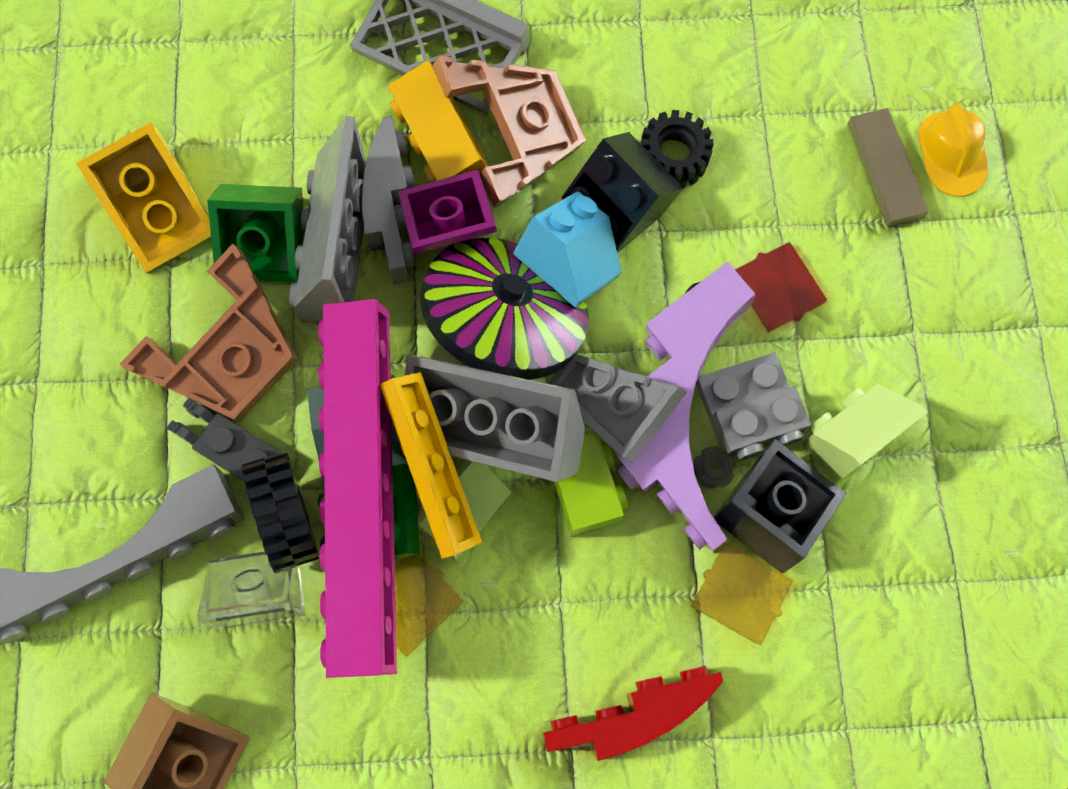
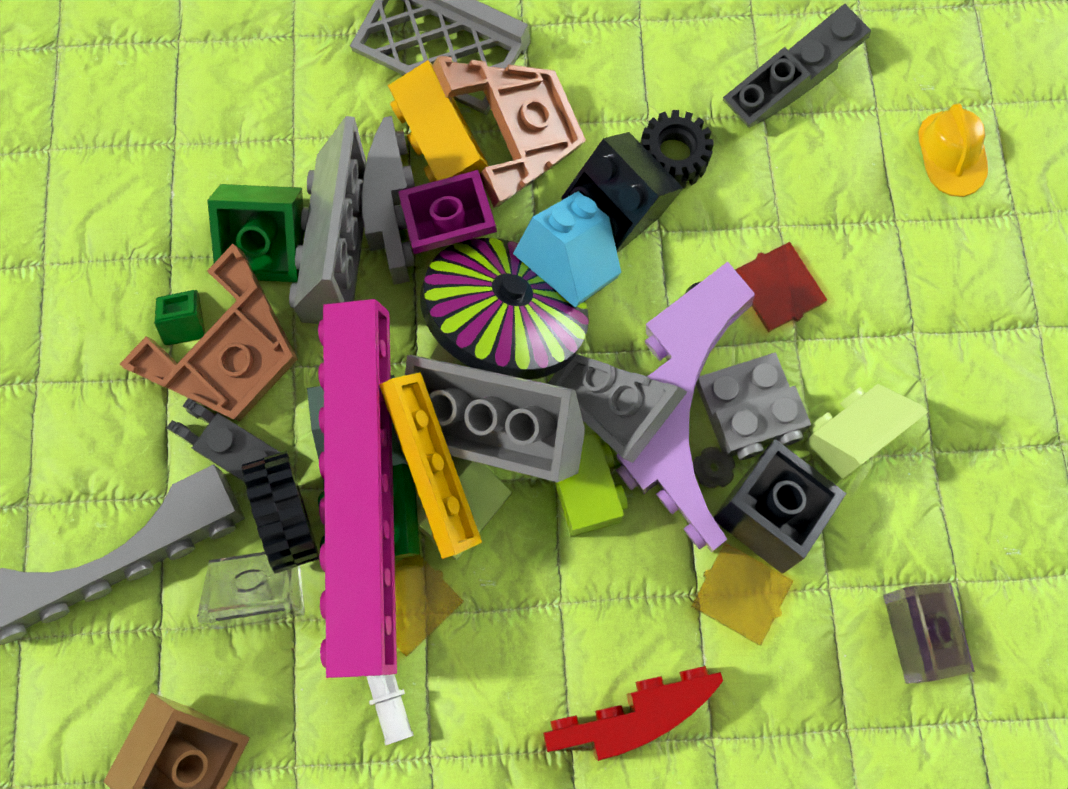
(147, 196): yellow slope -> none
(179, 317): none -> green slope
(389, 708): none -> white axle
(799, 69): none -> dark grey slope
(887, 167): dark tan tile -> none
(928, 633): none -> slope

